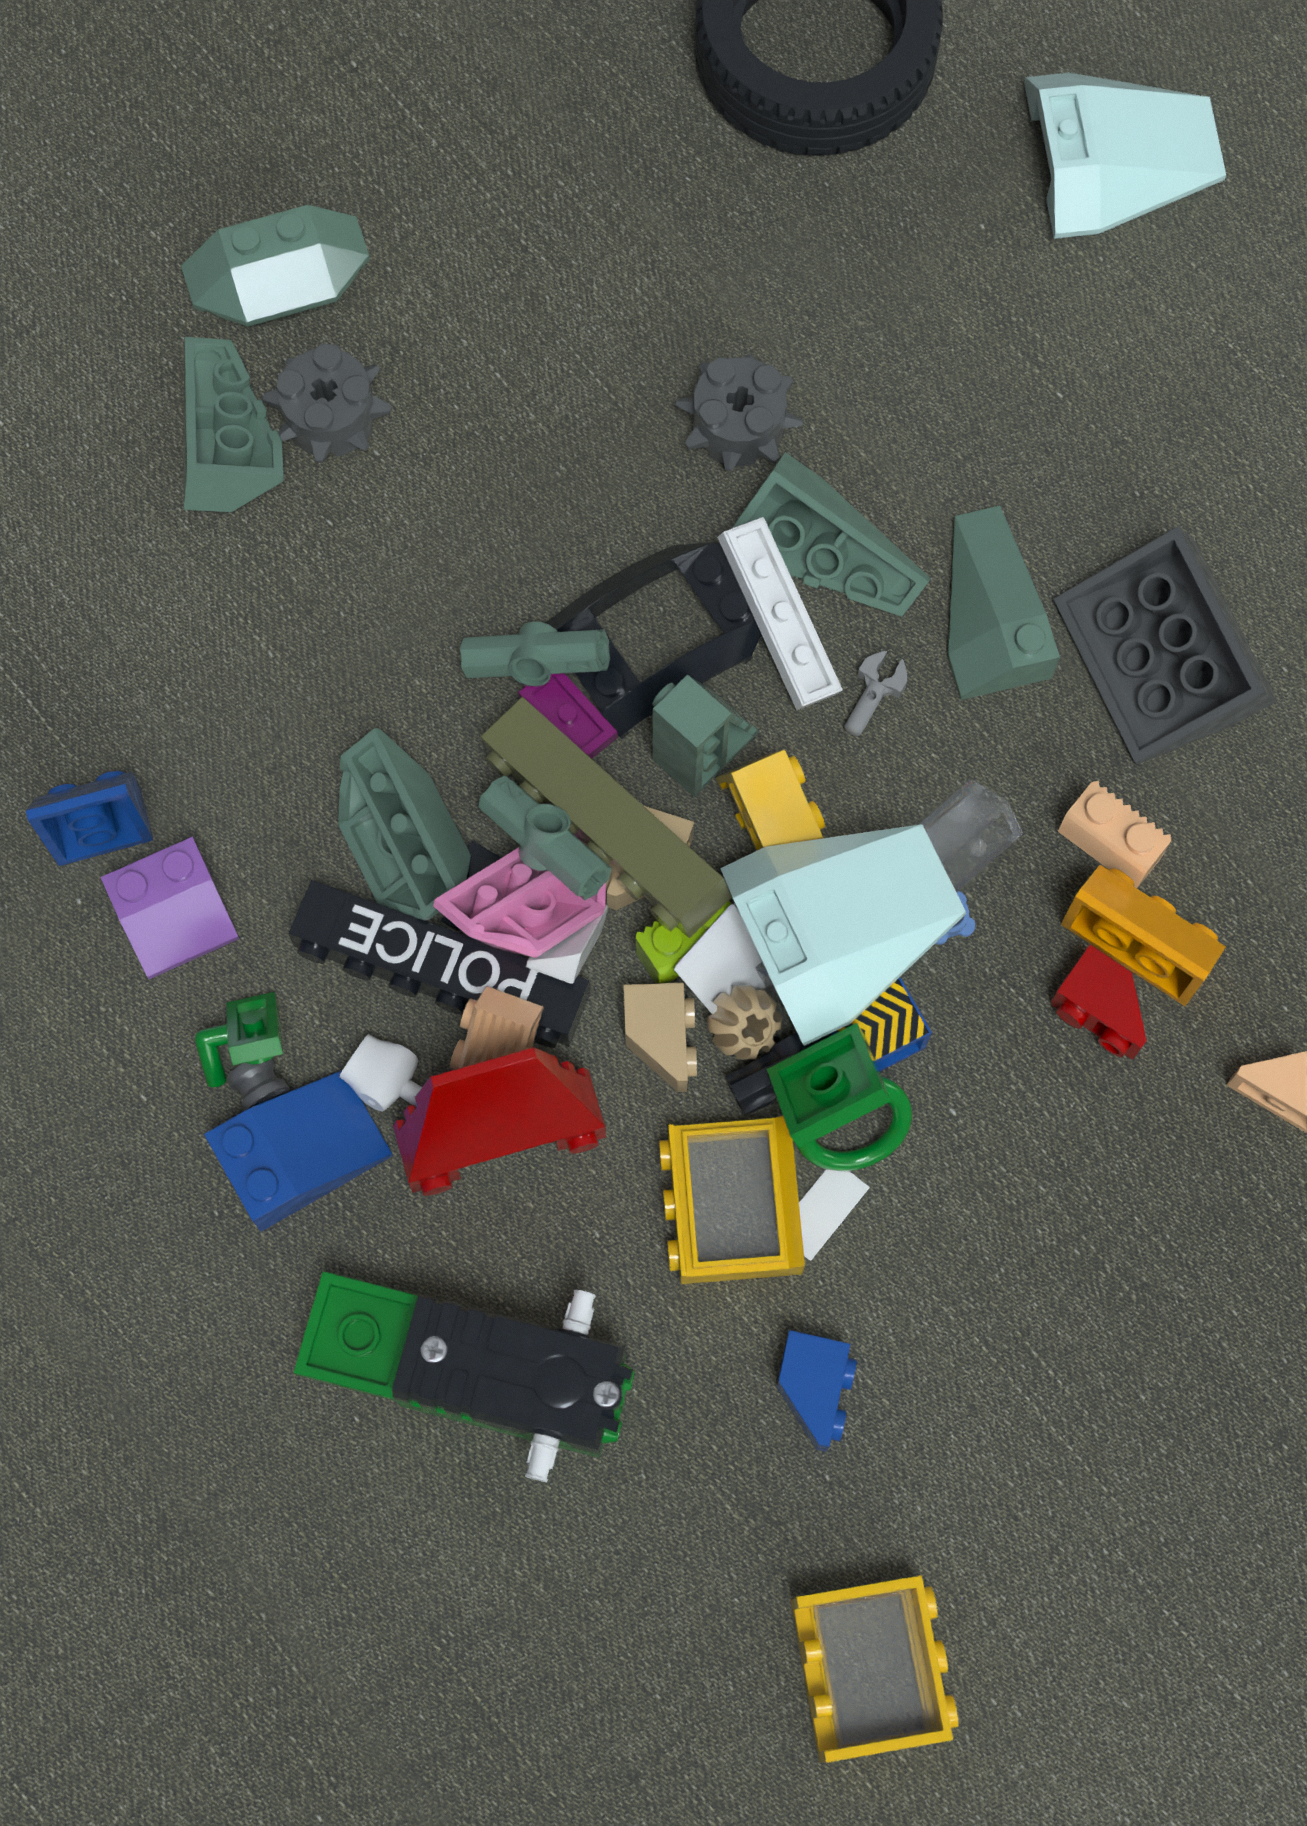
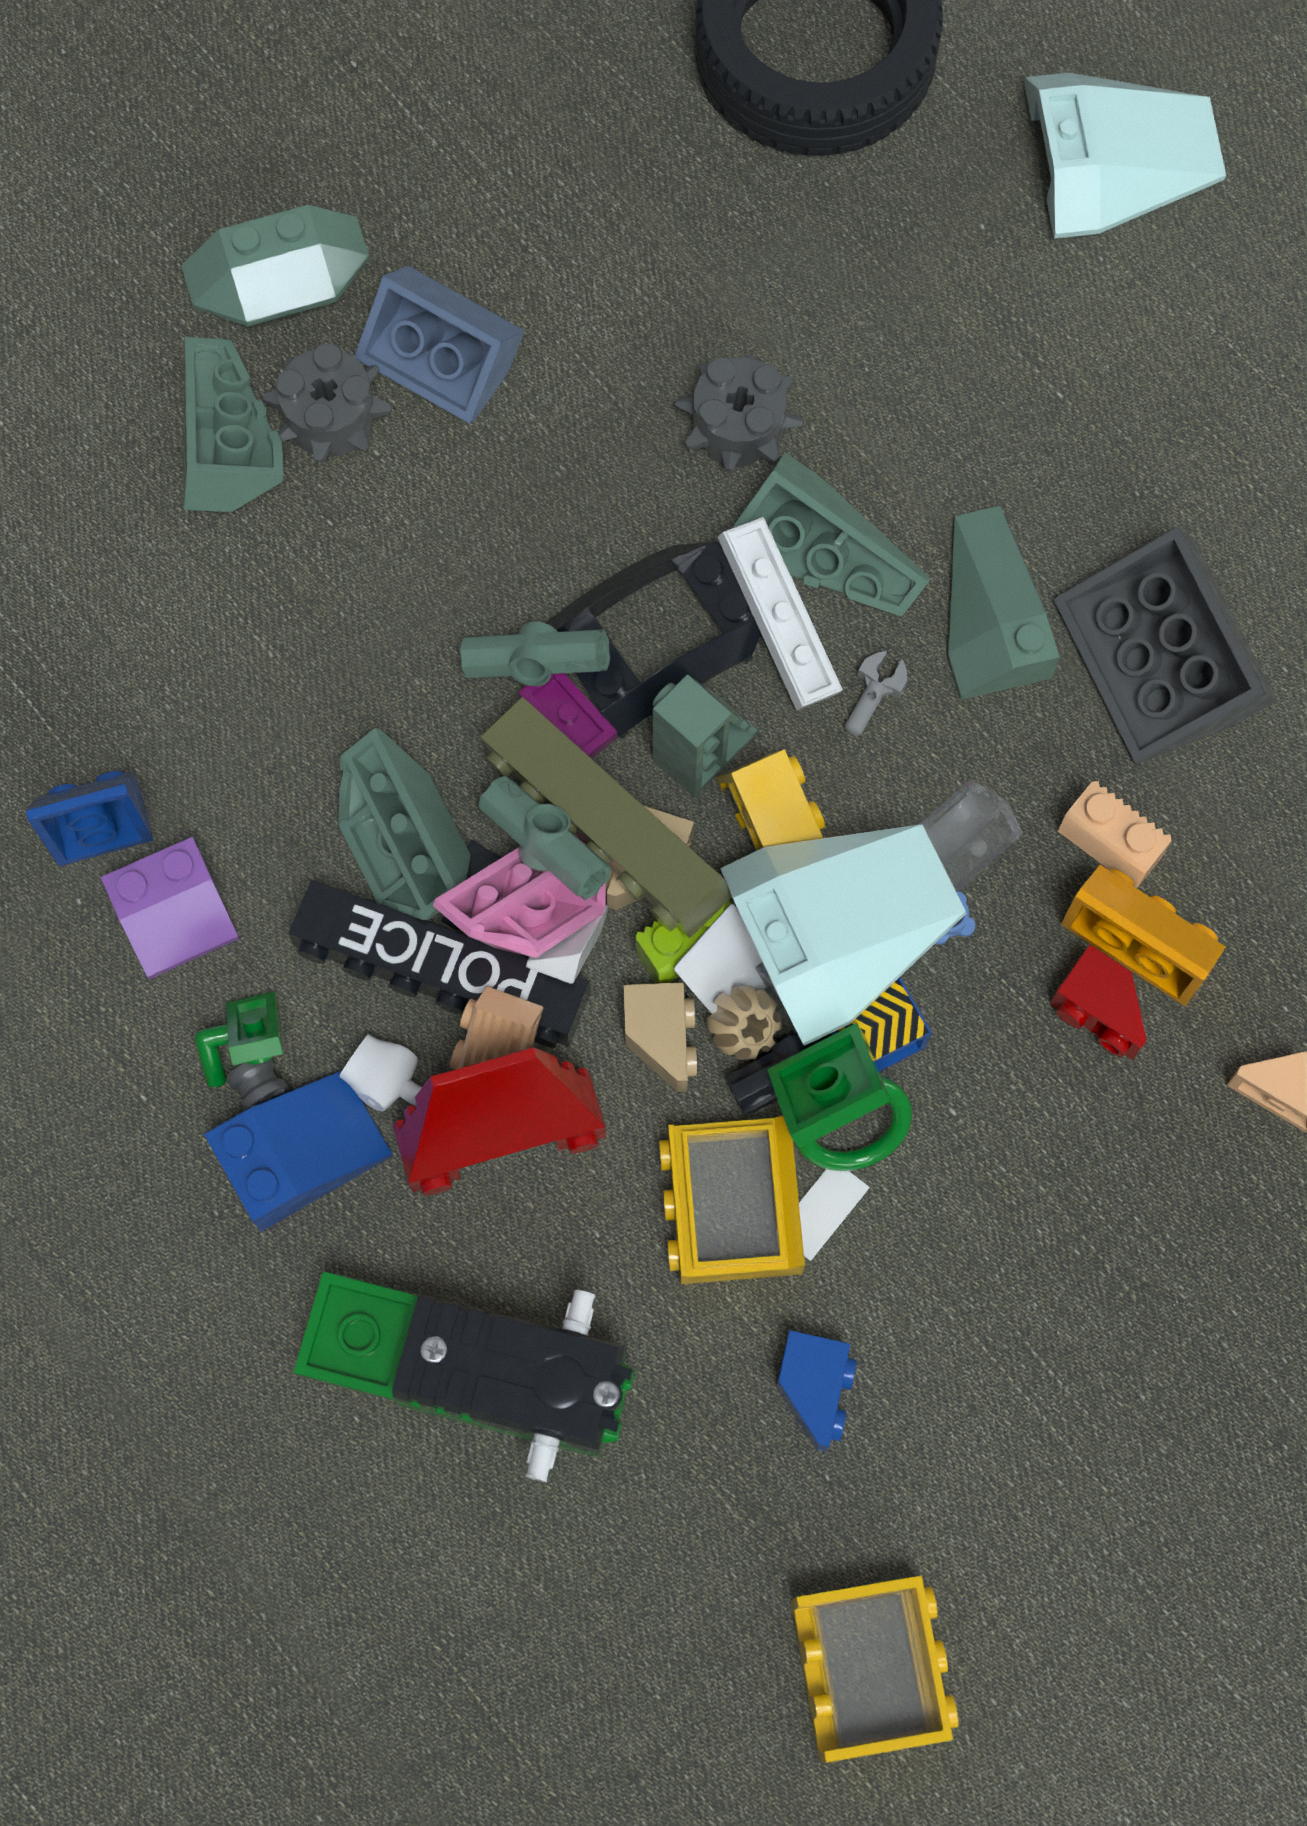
(437, 342): none -> sand blue slope

